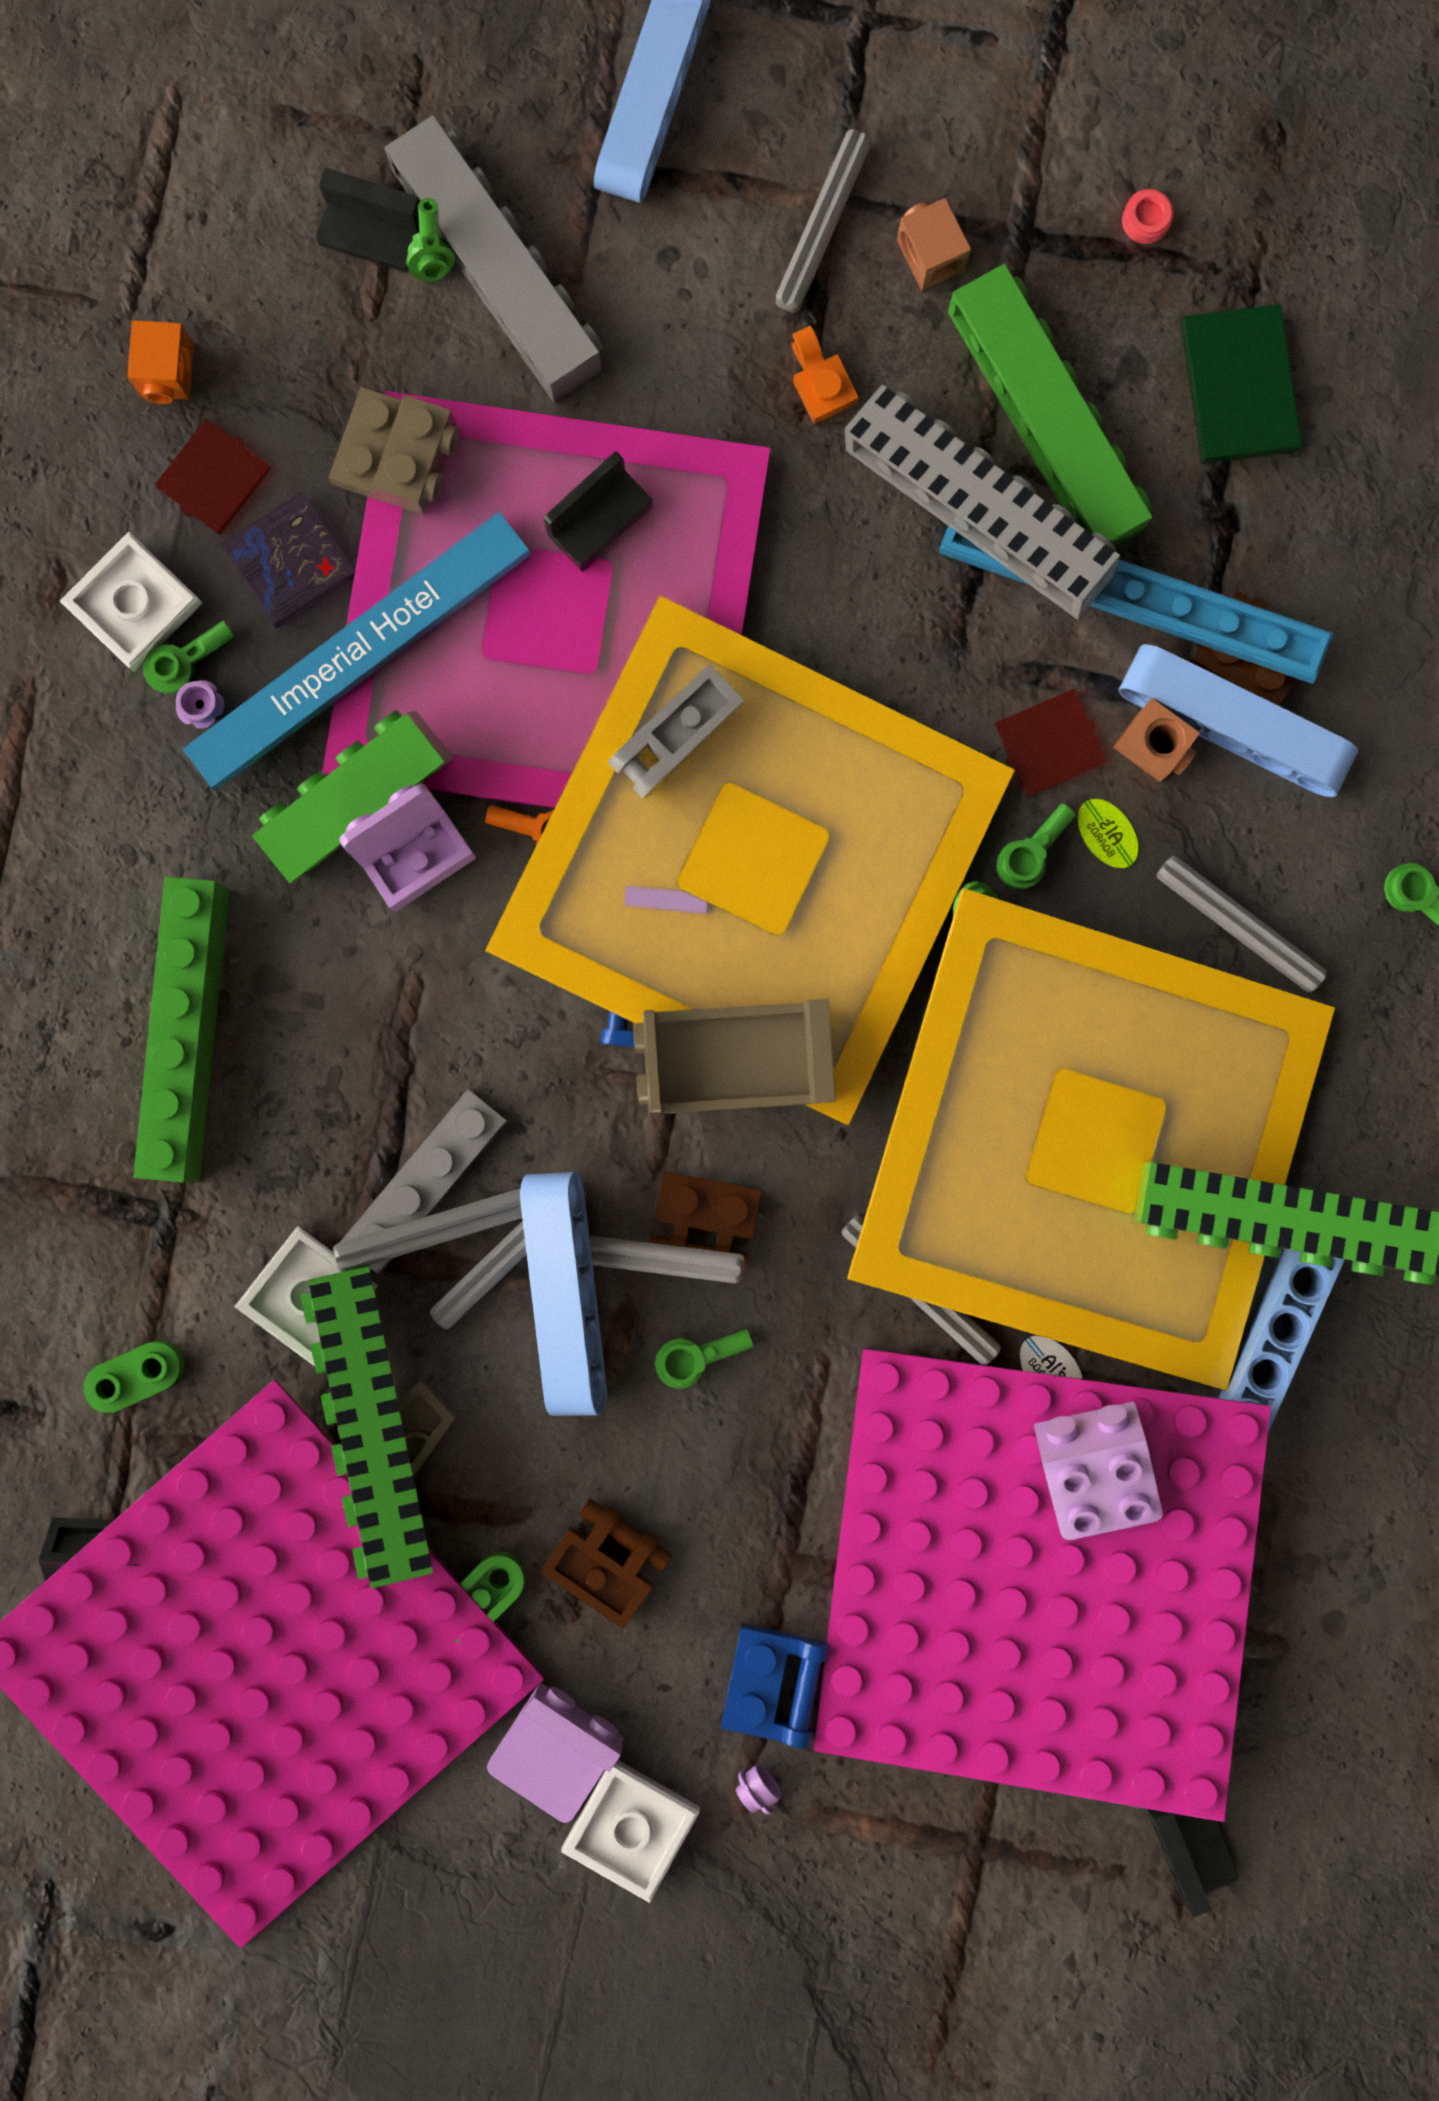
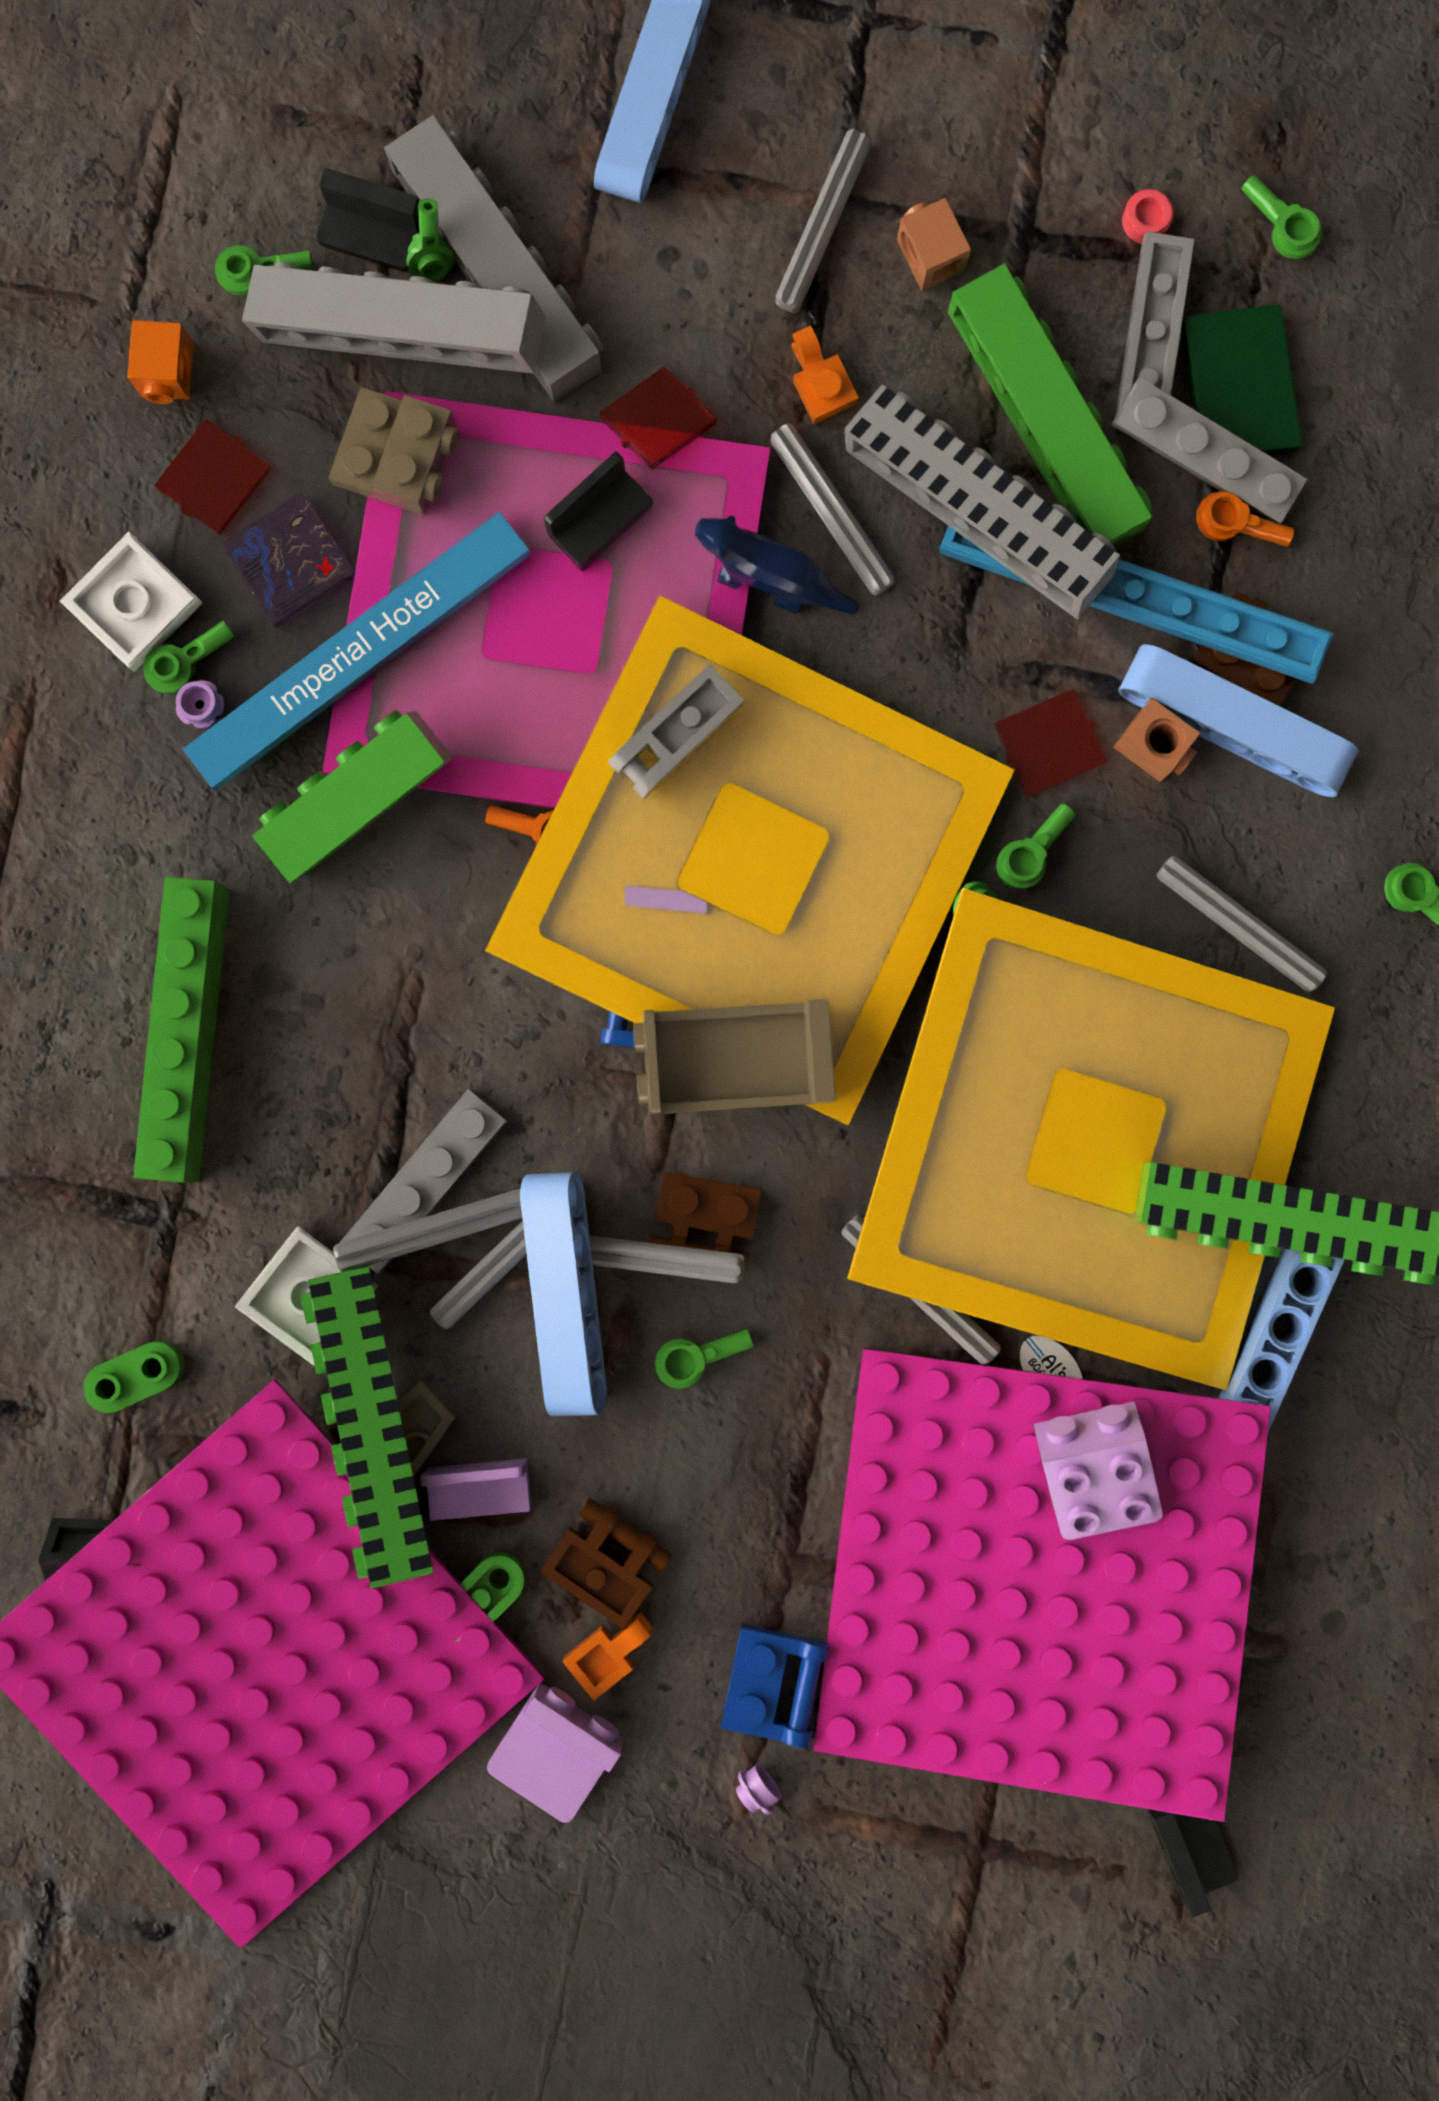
(236, 265): none -> bright green plate
(395, 317): none -> light grey brick
(407, 845): lavender bracket -> none
(478, 1489): none -> lavender panel
(603, 1658): none -> orange plate
(630, 1830): white plate -> none
(658, 418): none -> clear red piece
(769, 567): none -> dark blue animal
(832, 509): none -> light grey axle
(1107, 833): clear neon green sticker -> none
(1156, 312): none -> light grey plate
(1208, 451): none -> light grey plate
(1225, 515): none -> orange plate
(1295, 229): none -> bright green plate

